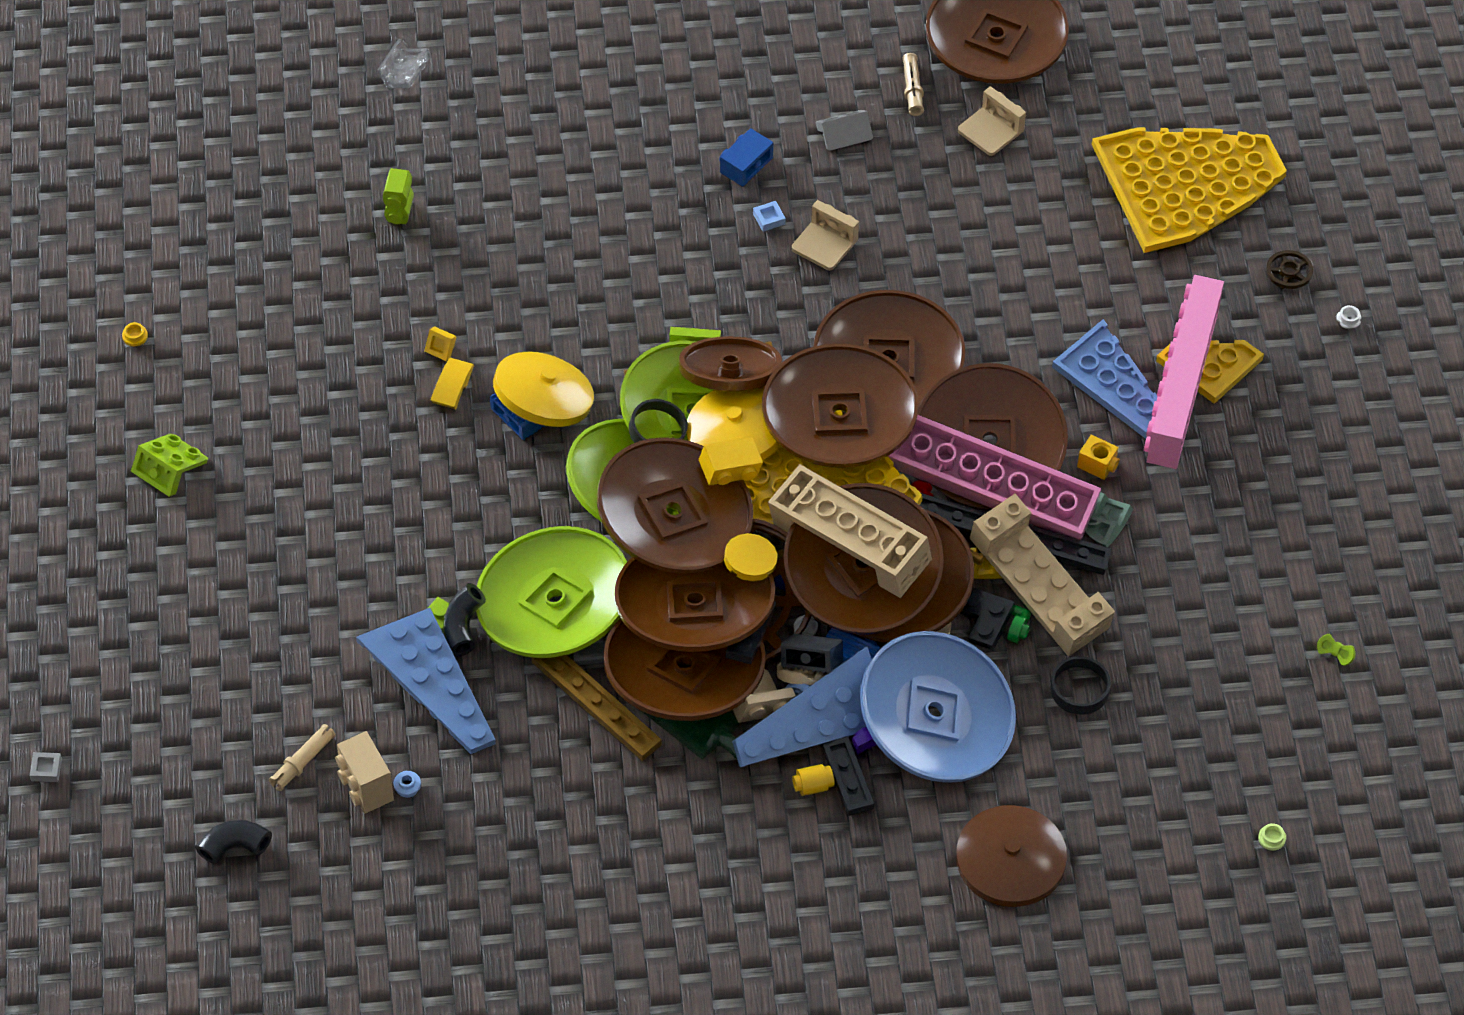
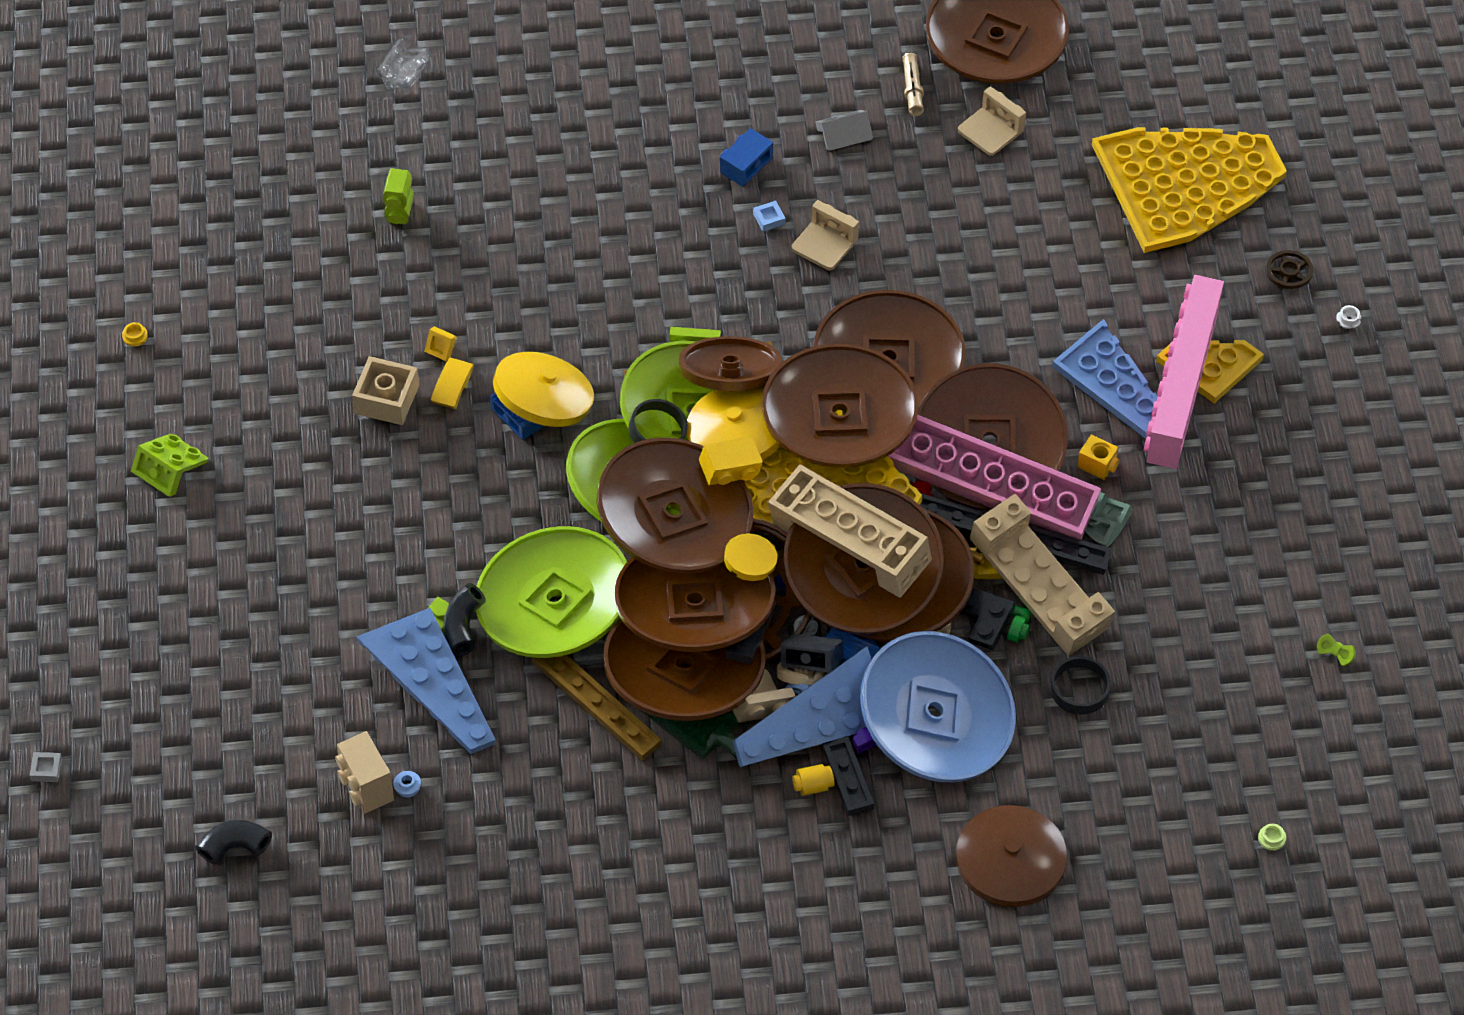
(294, 765): tan pin -> none
(385, 390): none -> tan brick

